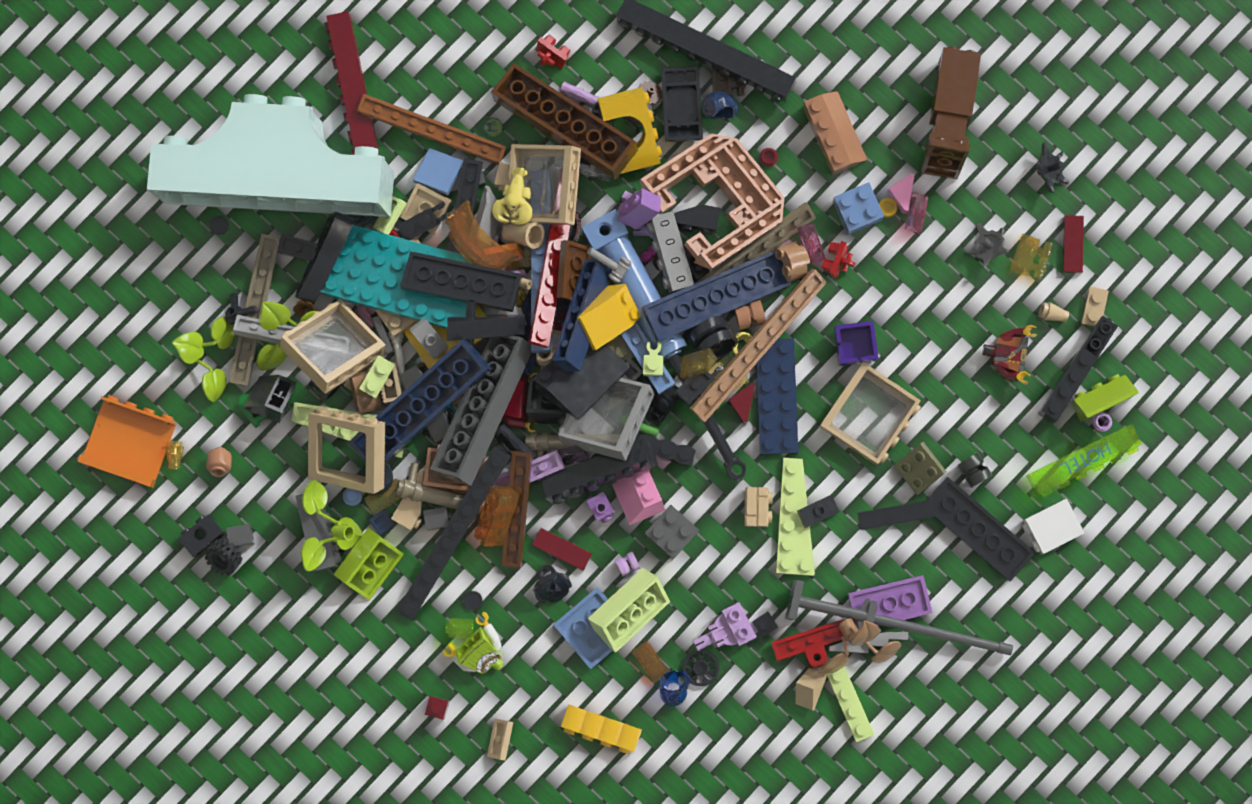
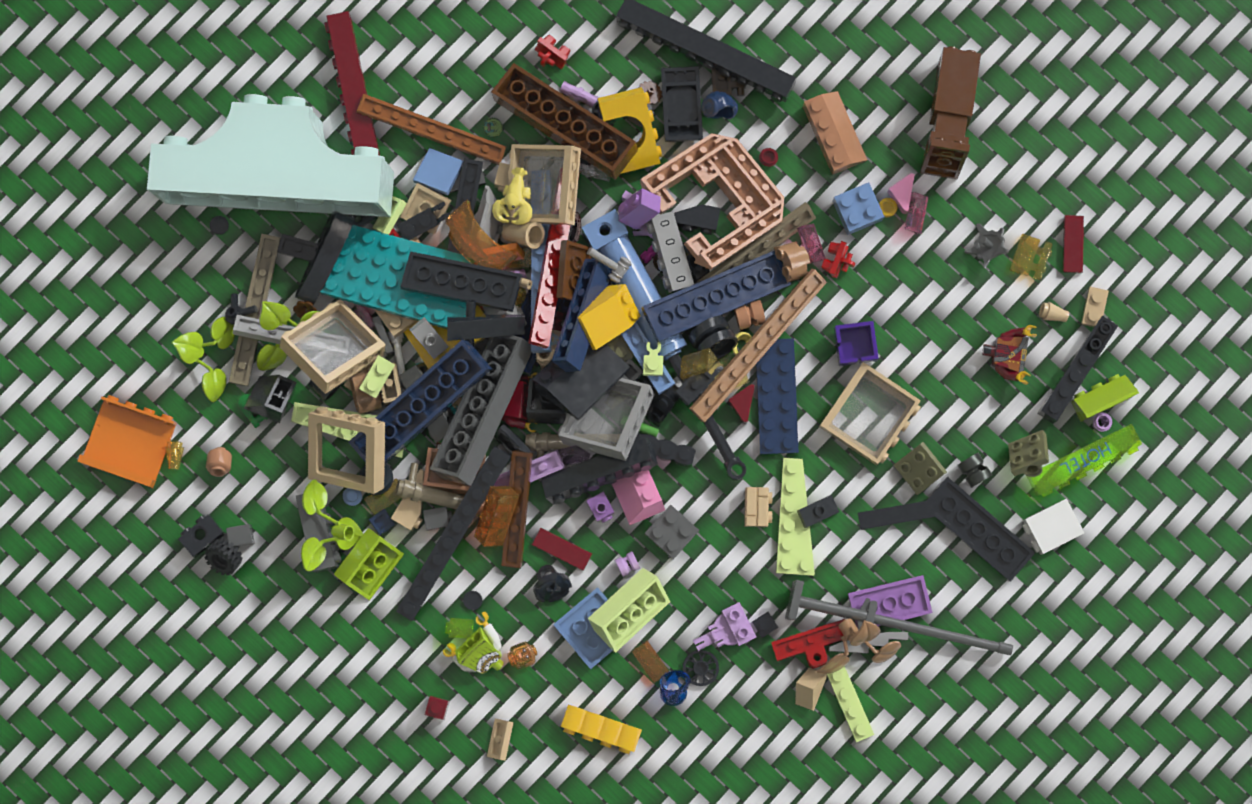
(522, 655): none -> clear orange head
(1029, 454): none -> olive plate
(1050, 168): black piece -> none

